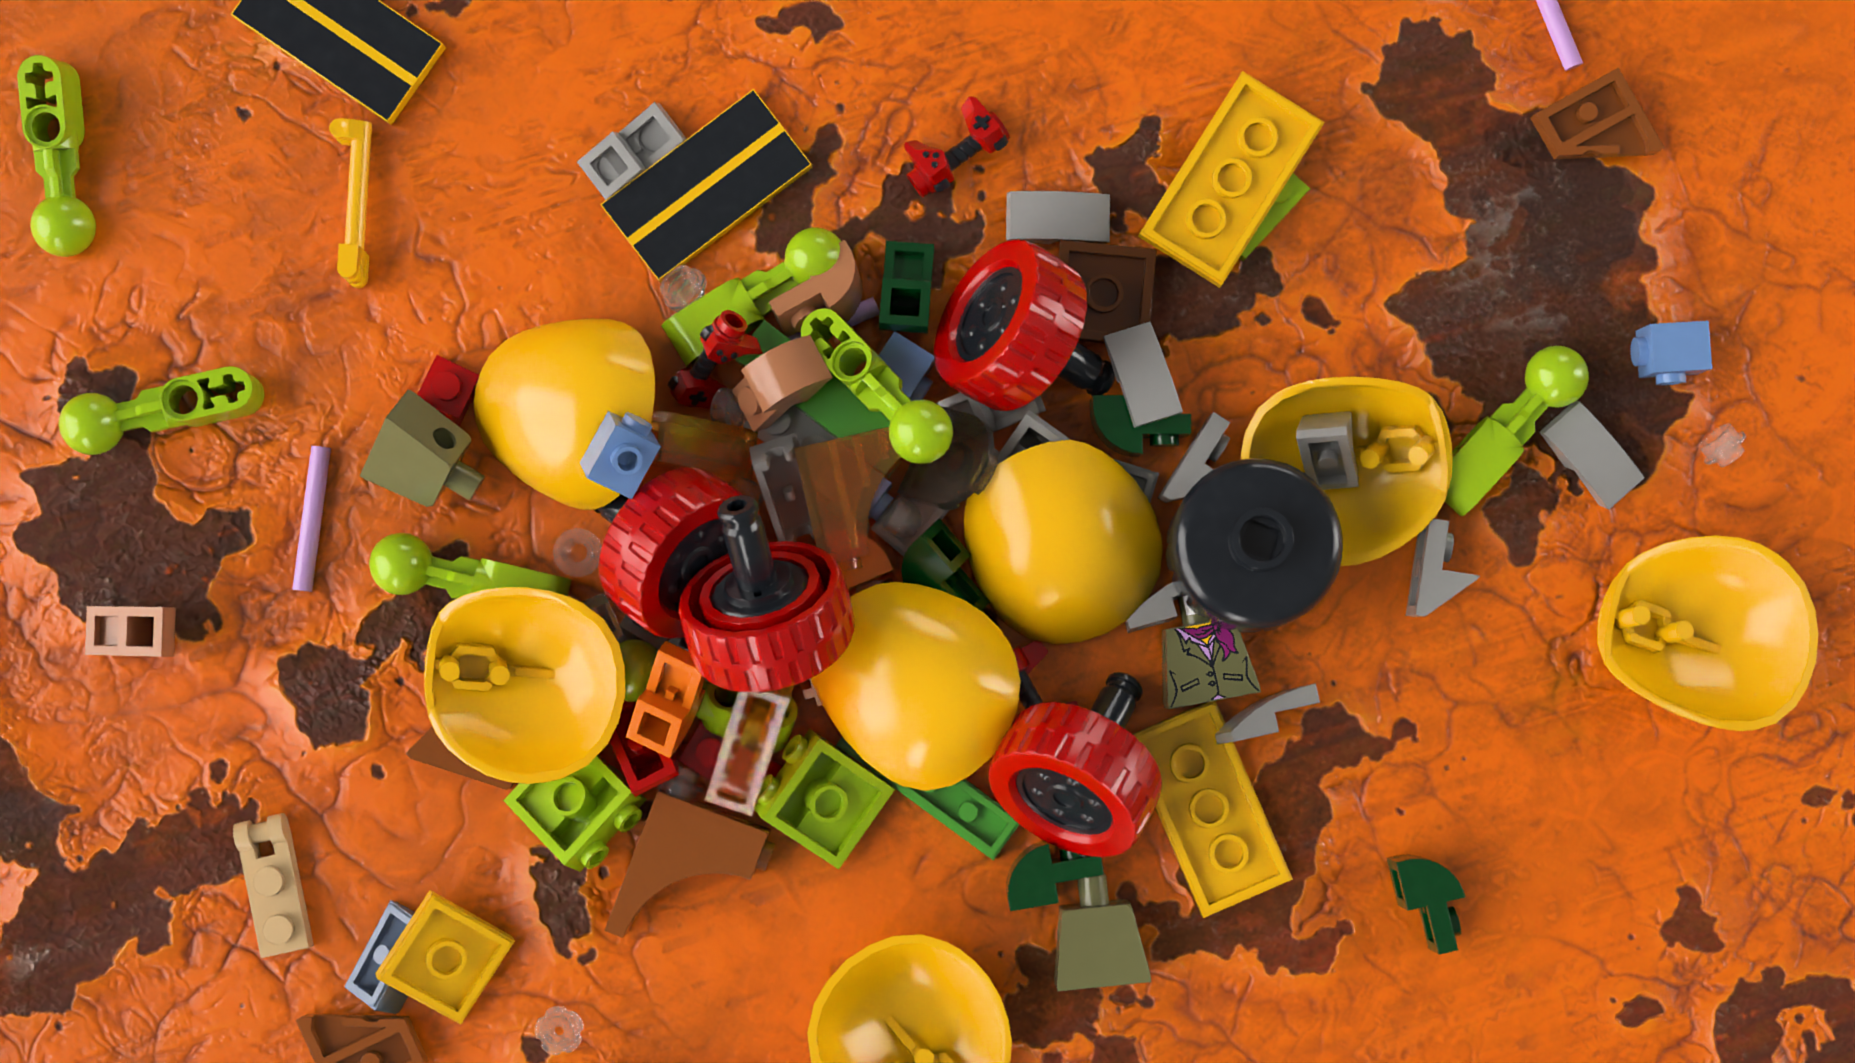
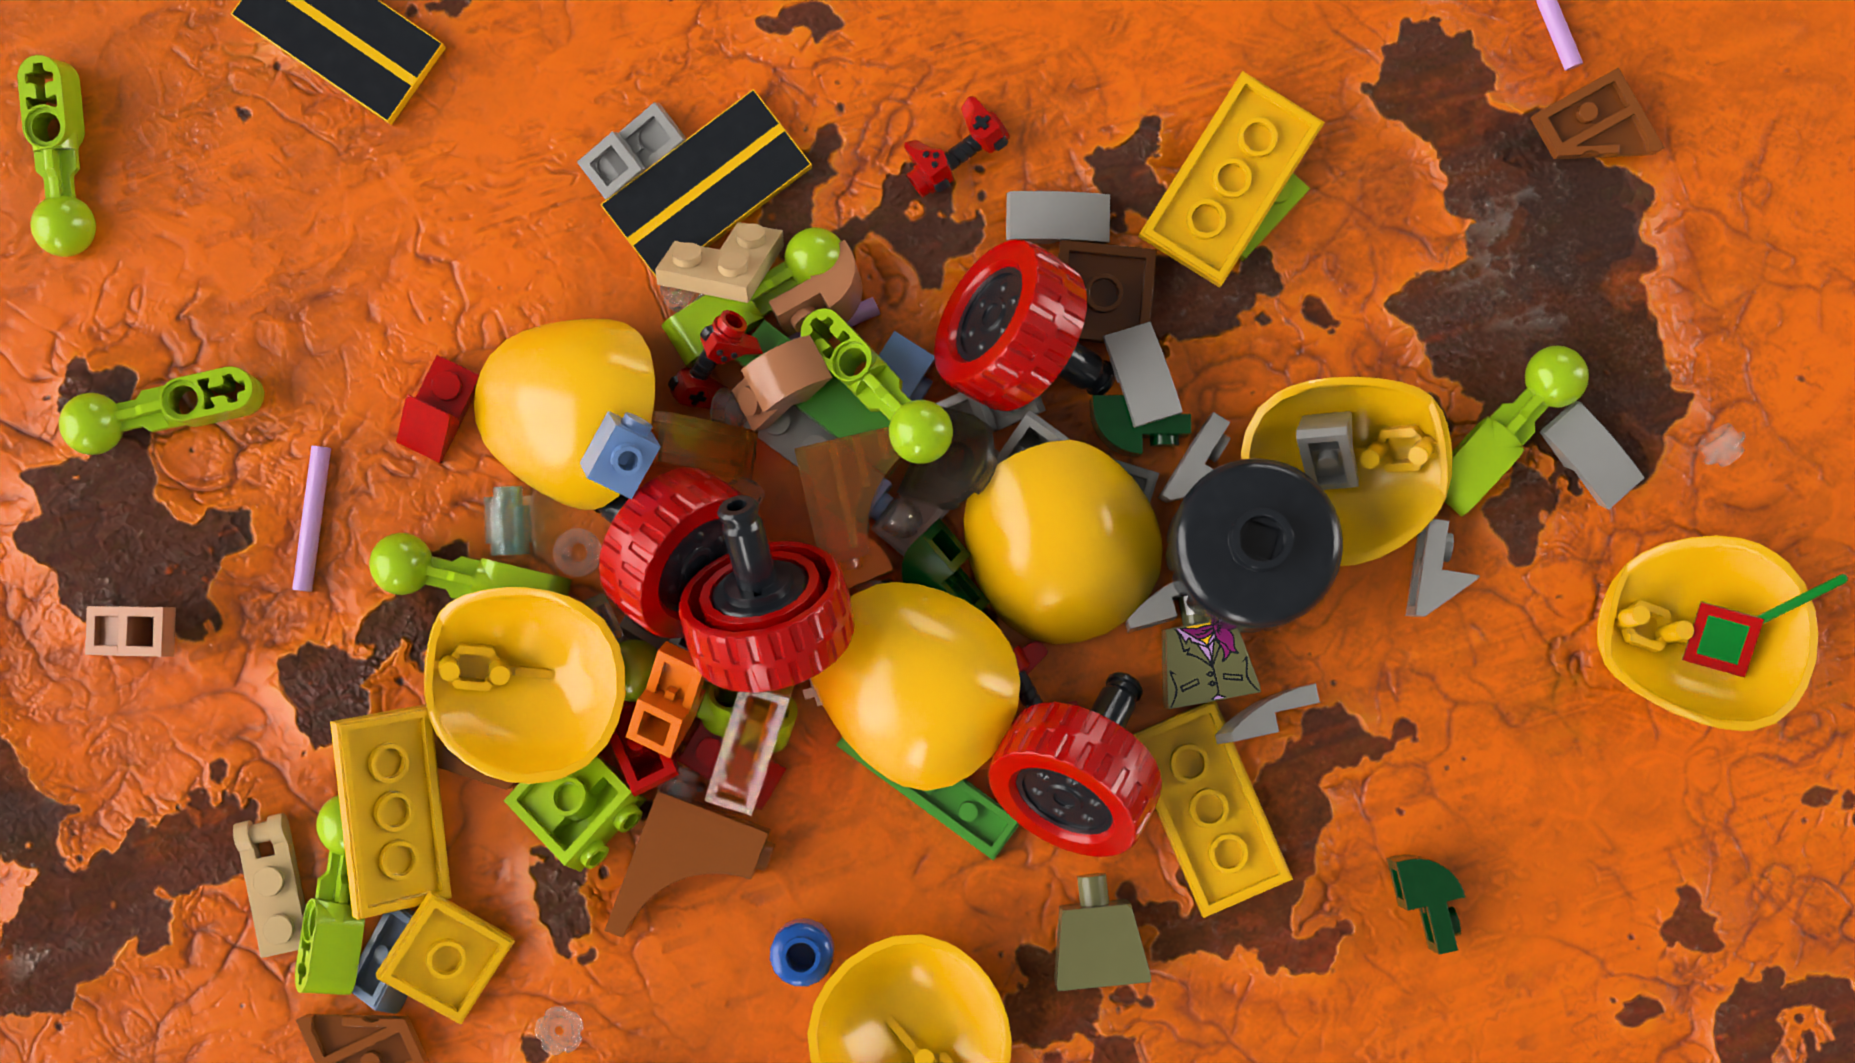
(329, 933): none -> lime beam
(352, 259): yellow hinge -> none
(390, 810): none -> yellow tile
(421, 454): olive torso -> none
(508, 521): none -> clear light blue brick
(723, 273): none -> tan plate
(782, 487): light grey hinge -> none
(802, 952): none -> blue head
(822, 797): lime plate -> none
(906, 287): dark green brick -> none
(1035, 875): dark green brick -> none
(1672, 351): medium blue brick -> none
(1728, 637): none -> piece

